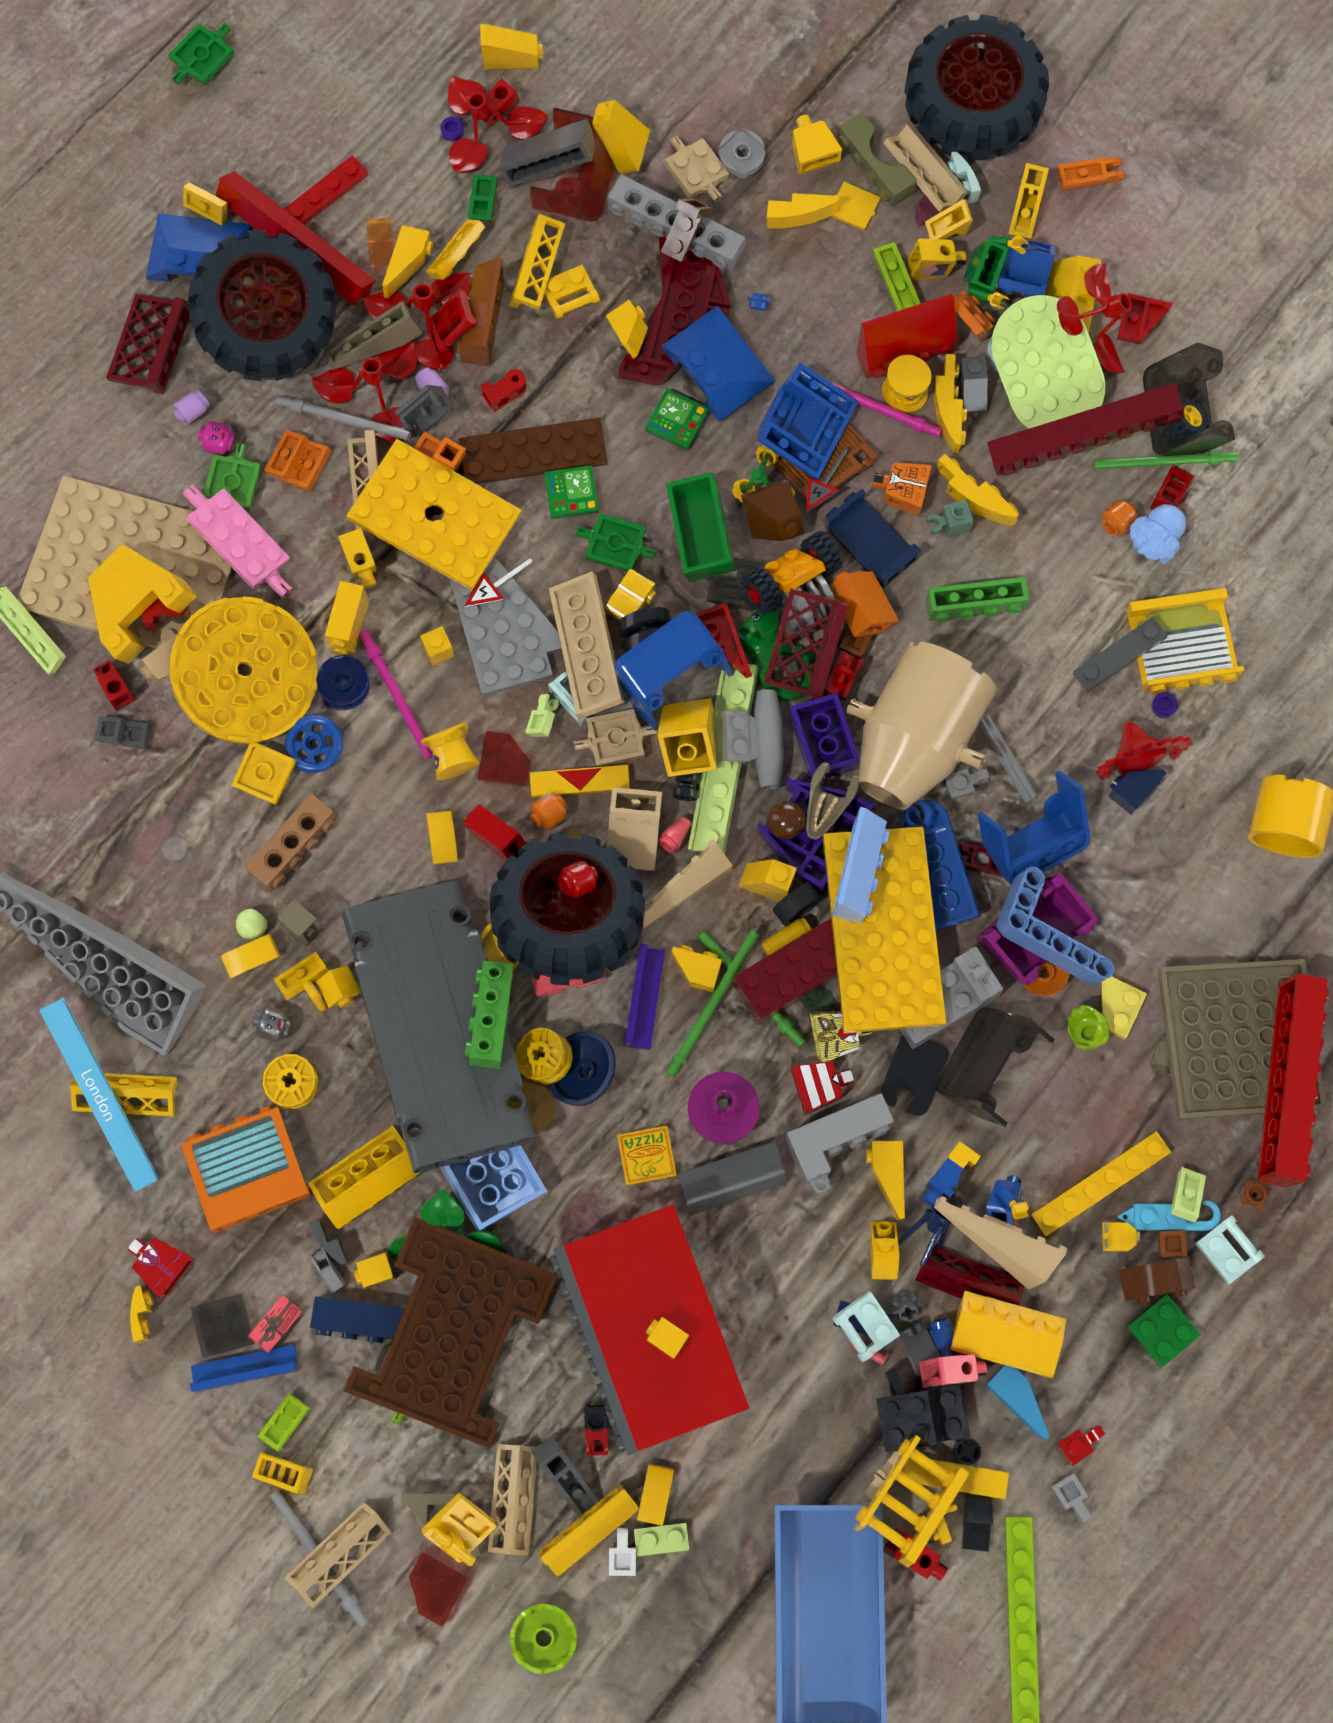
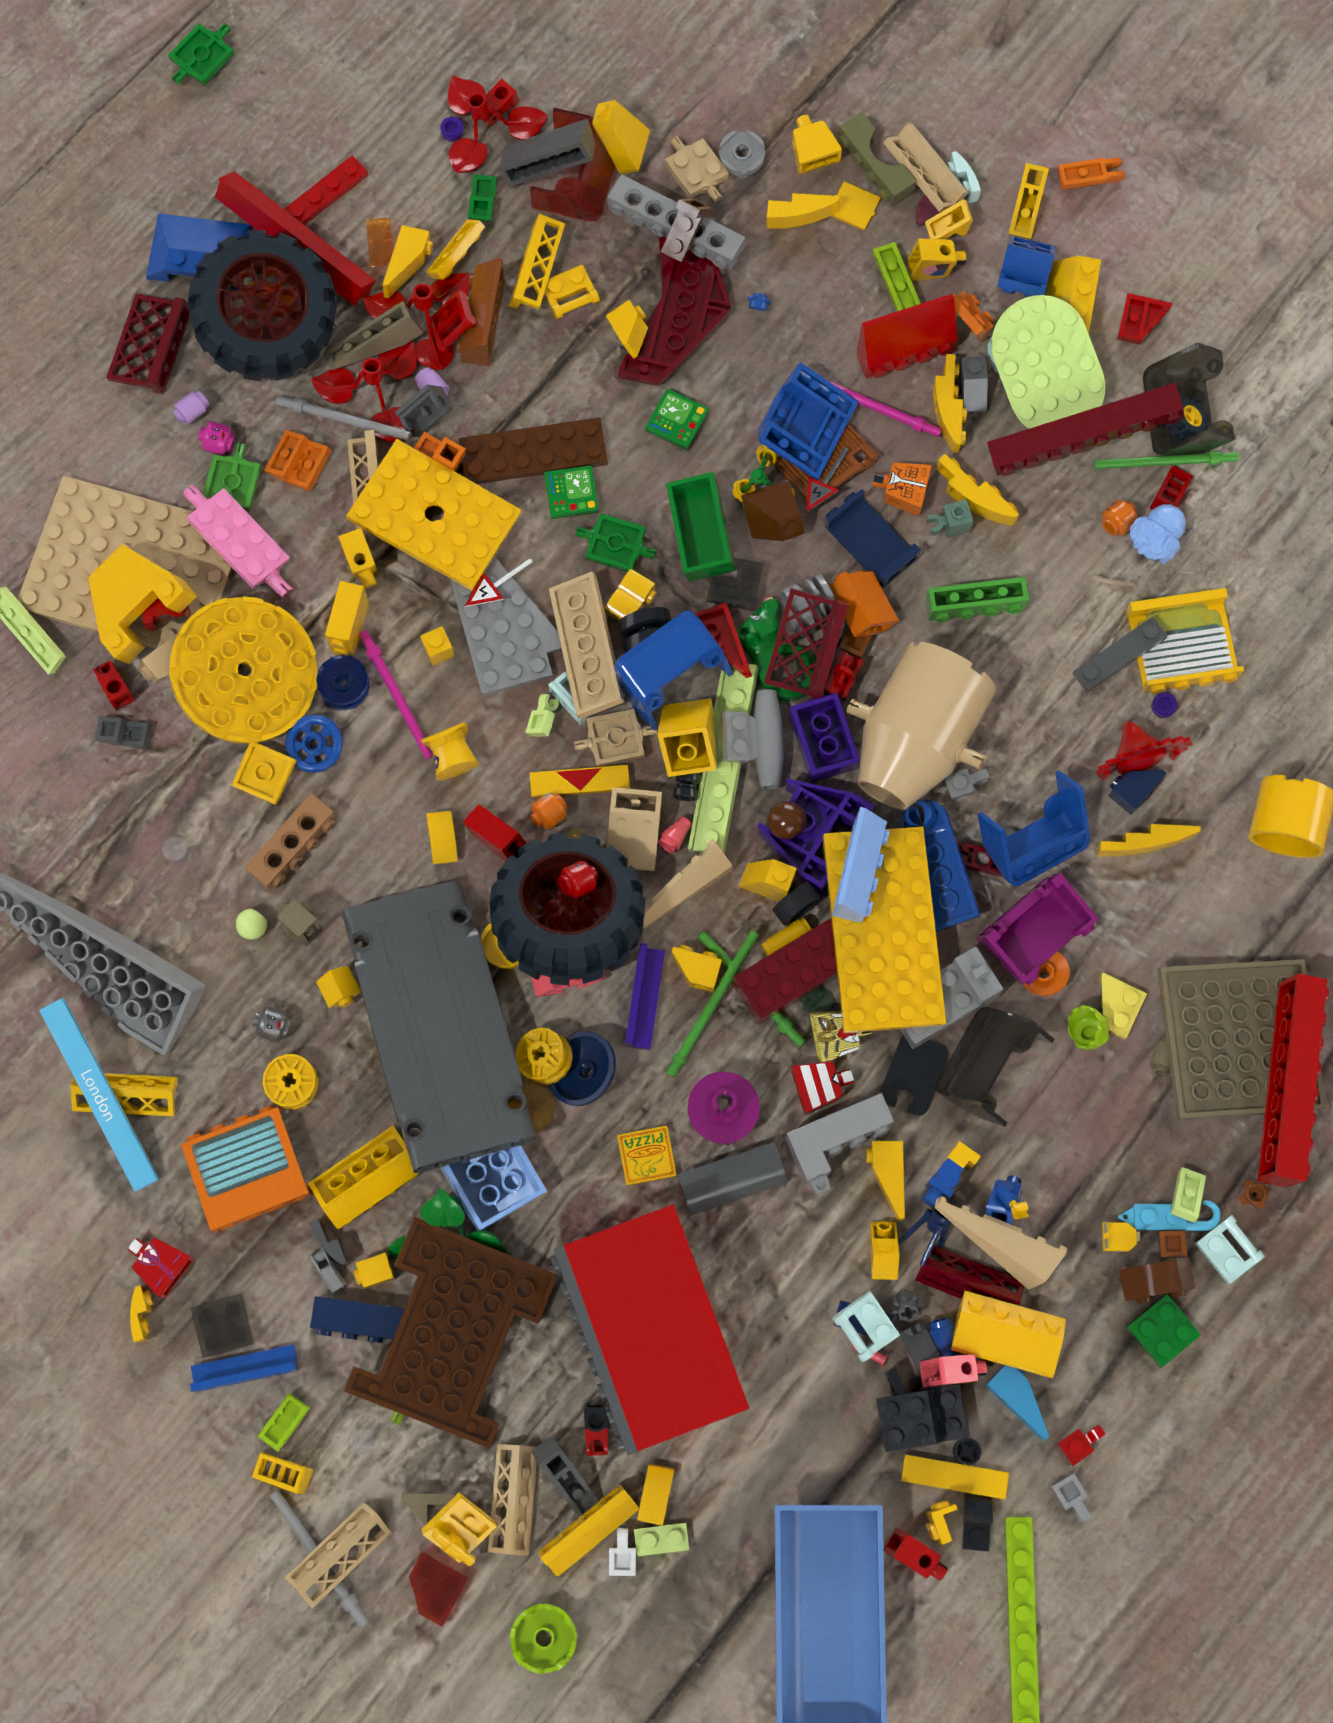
(205, 203): yellow plate -> none
(250, 956): yellow slope -> none
(274, 1323): coral tile -> none
(301, 978): yellow plate -> none
(491, 1014): bright green brick -> none
(503, 760): clear red plate -> none
(504, 390): red leg -> none
(509, 48): yellow slope -> none
(666, 1337): yellow brick -> none
(719, 363): blue slope -> none
(790, 571): plate -> none
(826, 807): dark tan animal -> none
(881, 1474): tan plate -> none
(907, 384): yellow hat -> none
(923, 1525): yellow fence -> none
(983, 49): black wheel -> none
(986, 267): green torso -> none
(1007, 759): light grey axle -> none
(1046, 935): medium blue beam -> none
(1100, 1184): yellow plate -> none
(1112, 306): red plant -> none
(1156, 838): none -> yellow slope

